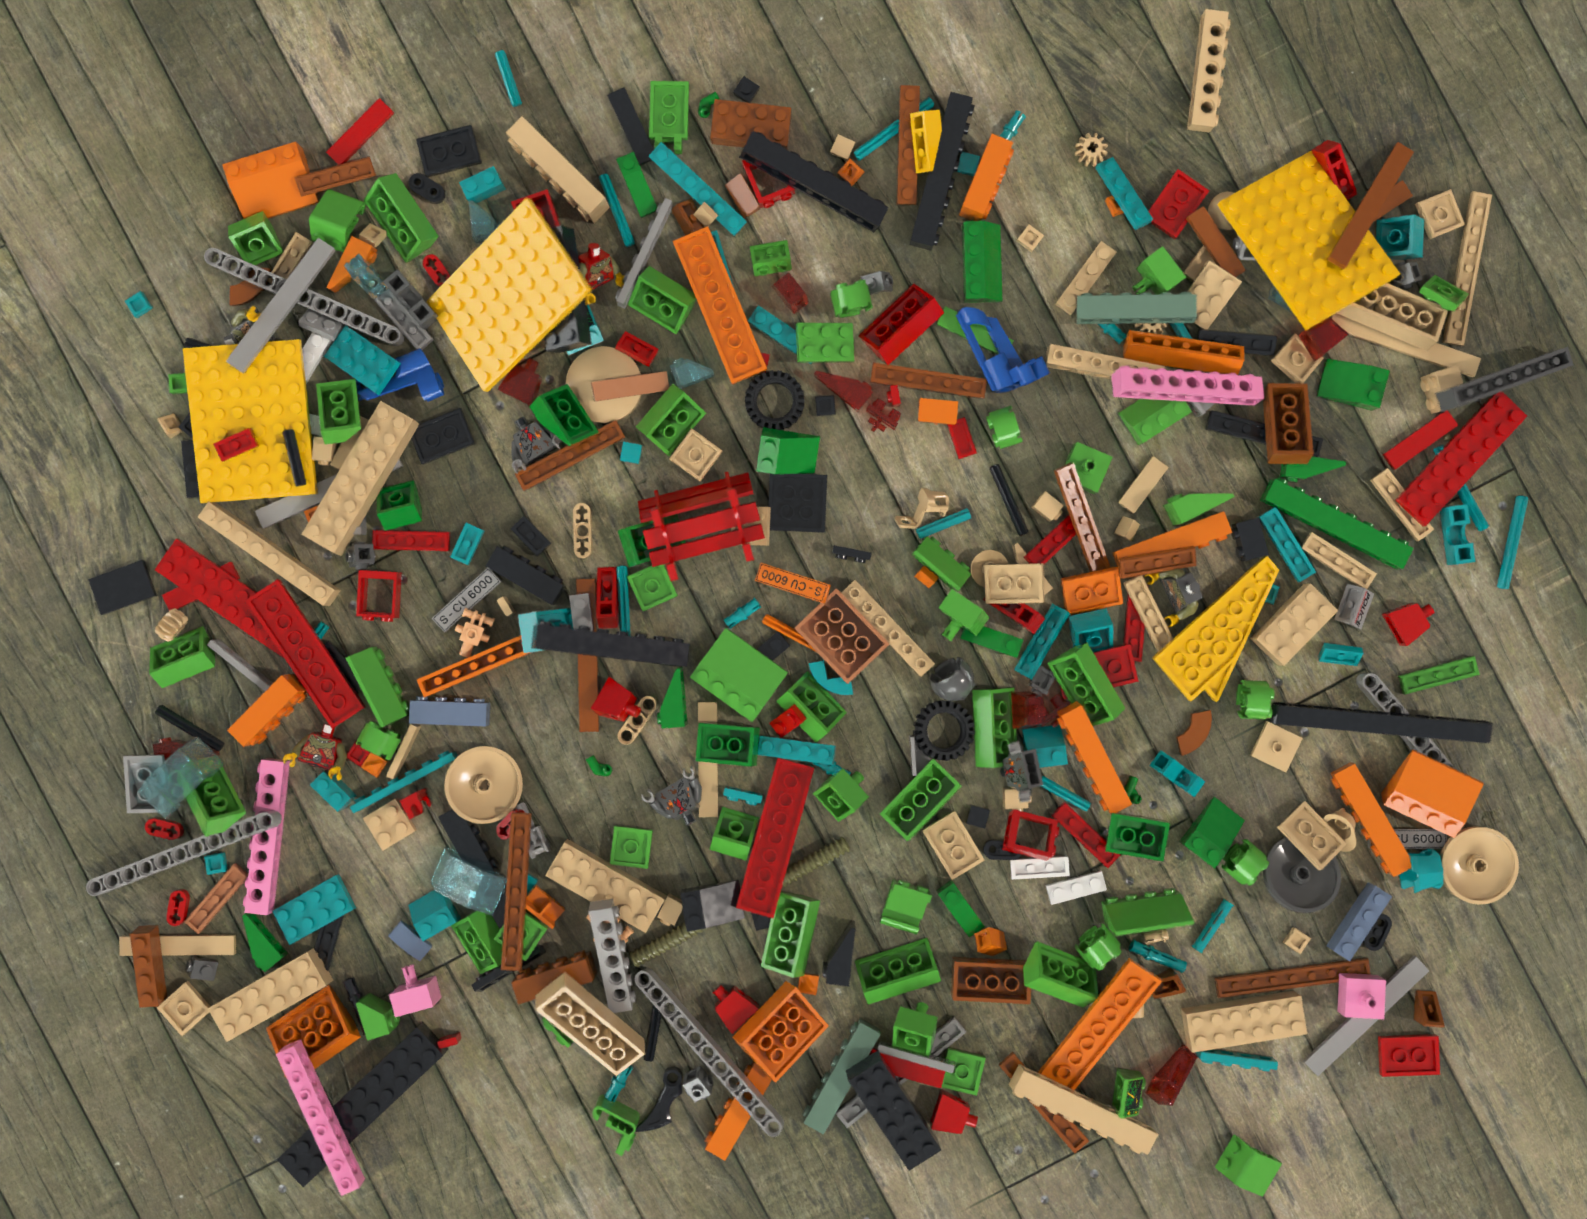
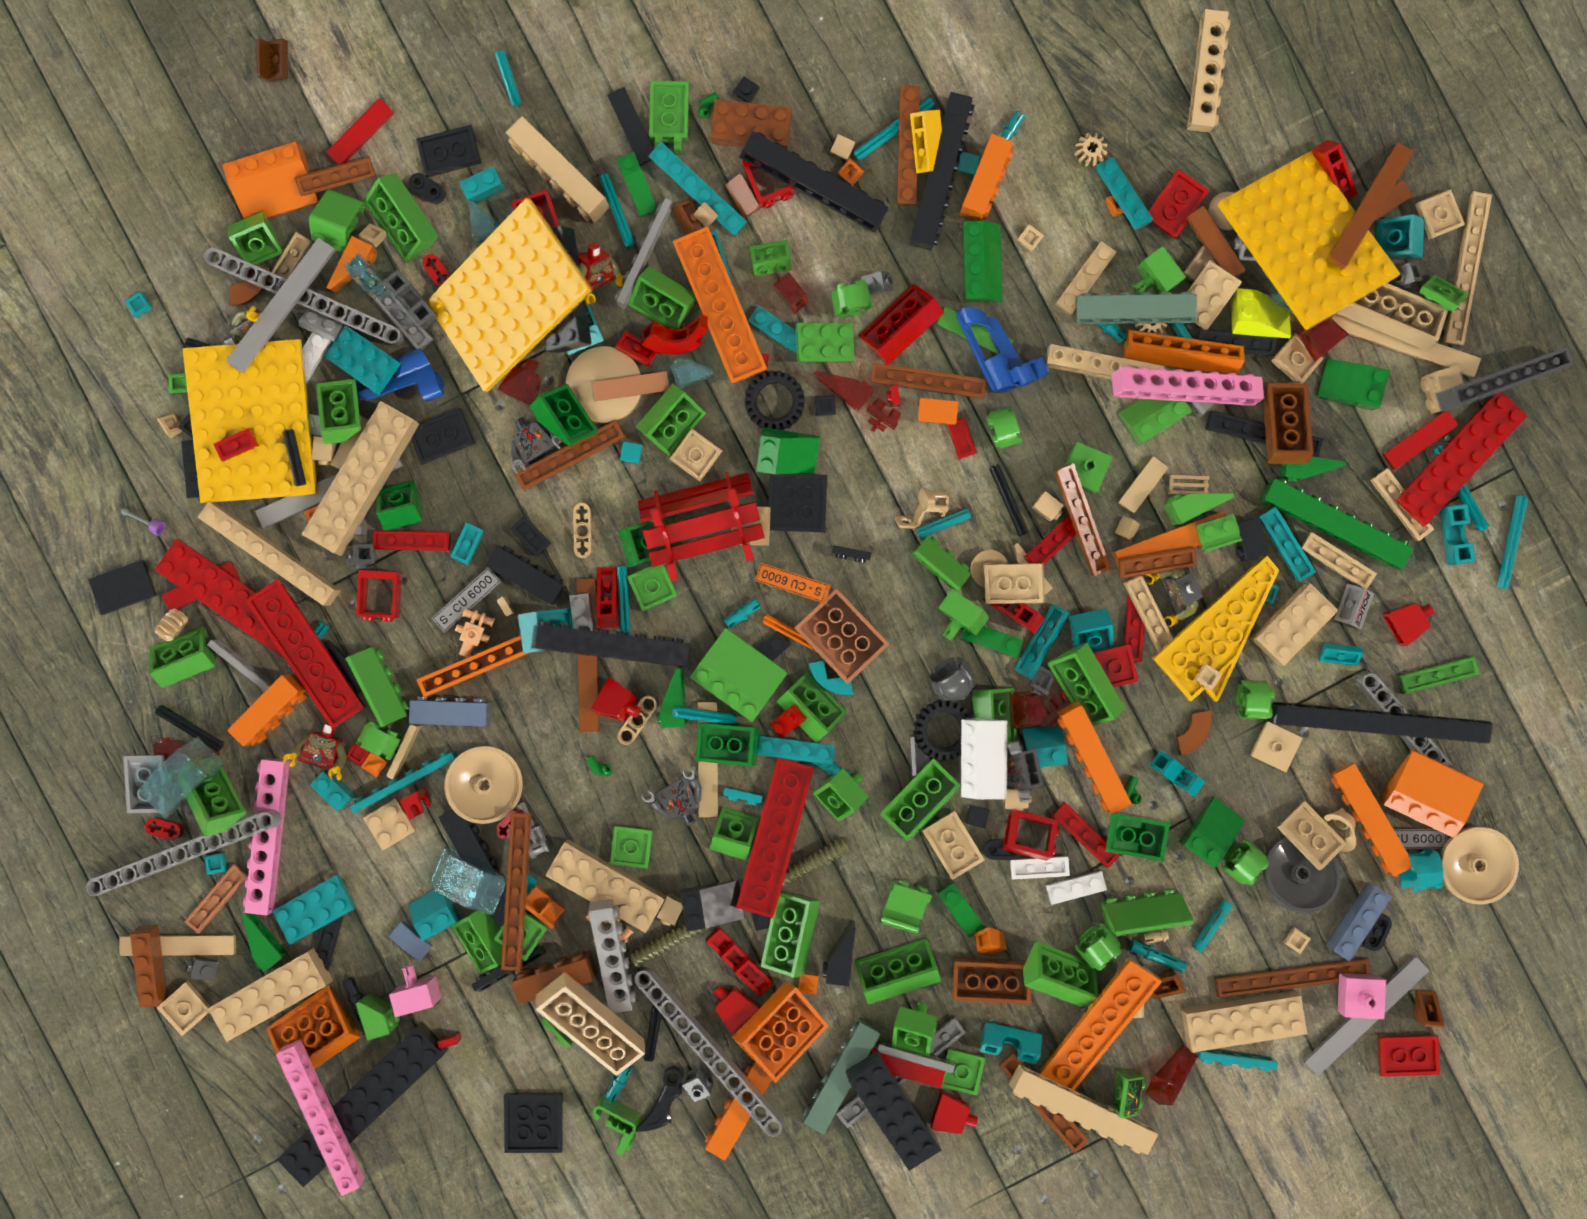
(155, 526): none -> medium lavender hinge
(182, 907): red beam -> none
(272, 59): none -> reddish brown bracket
(533, 1122): none -> black plate
(674, 340): none -> red arch
(703, 715): none -> teal axle
(739, 961): none -> red slope
(888, 628): tan brick -> none
(926, 576): orange tile -> none
(983, 758): none -> white slope
(1026, 1042): none -> teal arch
(1065, 794): teal axle -> none
(1092, 590): orange tile -> none
(1205, 485): none -> tan tile
(1207, 676): none -> tan plate
(1218, 533): none -> bright green plate
(1248, 1166): bright green piece -> none
(1258, 316): none -> neon yellow slope

